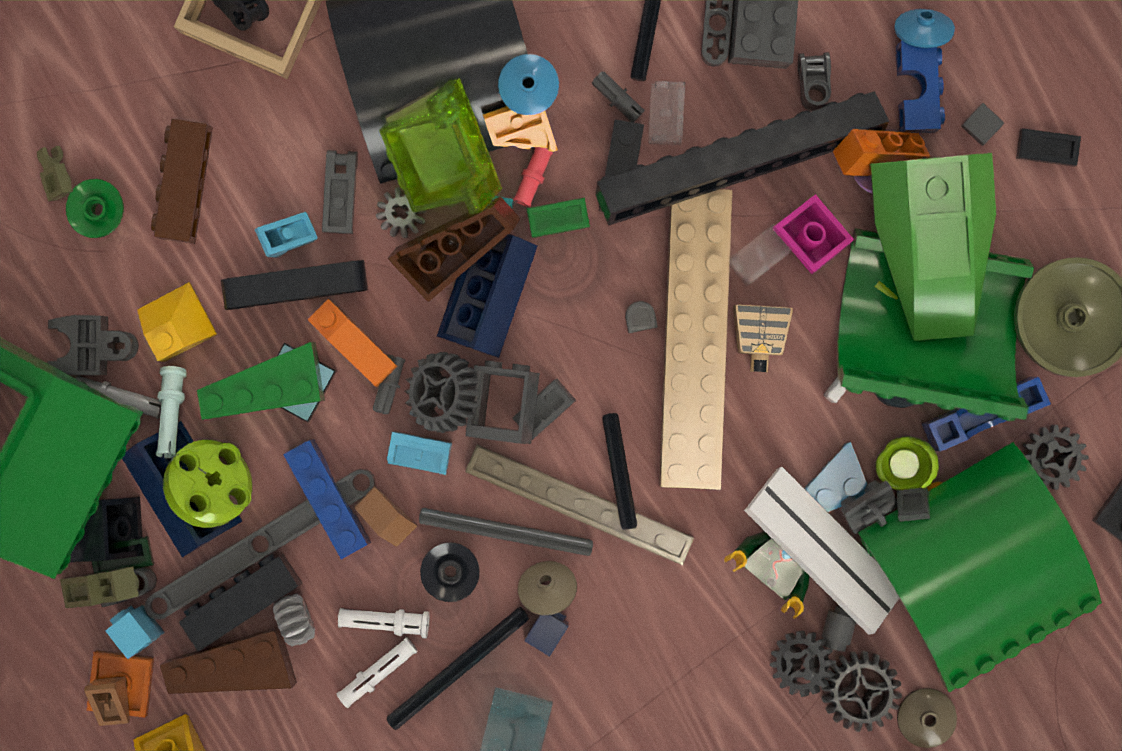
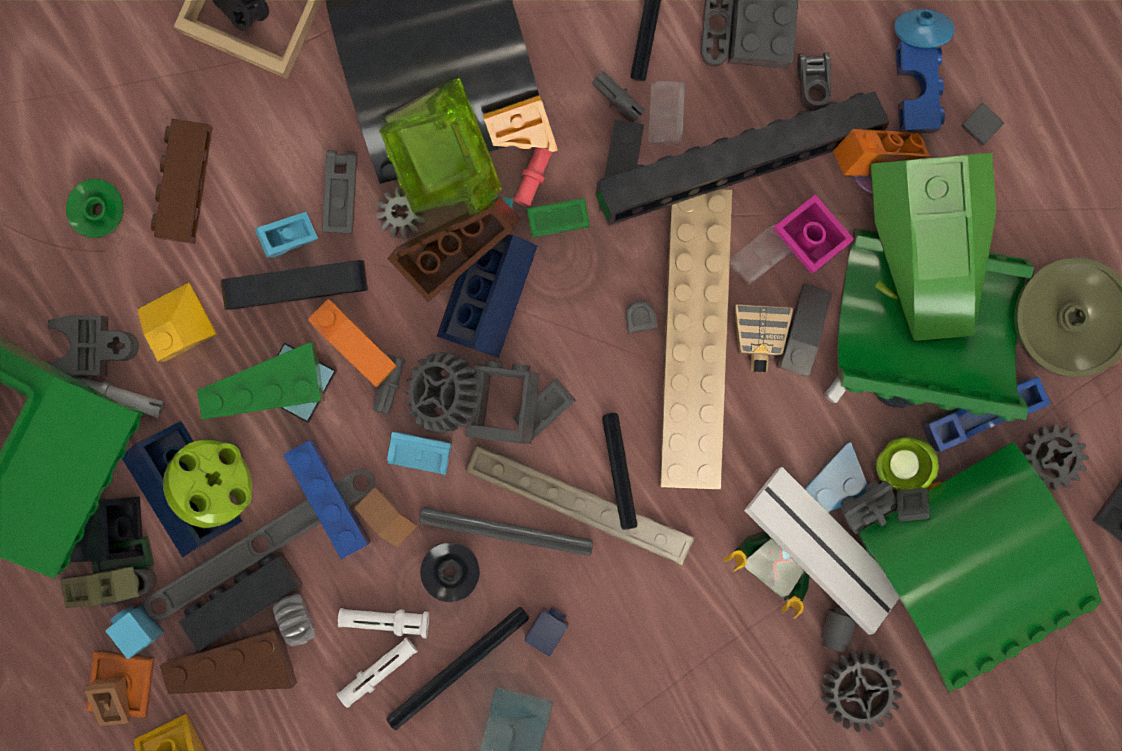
(54, 177): olive plate -> none
(170, 398): light aqua pin -> none
(528, 100): dark azure dish -> none
(547, 598): dark tan dish -> none
(790, 662): dark grey gear -> none
(805, 330): none -> dark grey slope
(914, 711): dark tan dish -> none
(1048, 147): black tile -> none

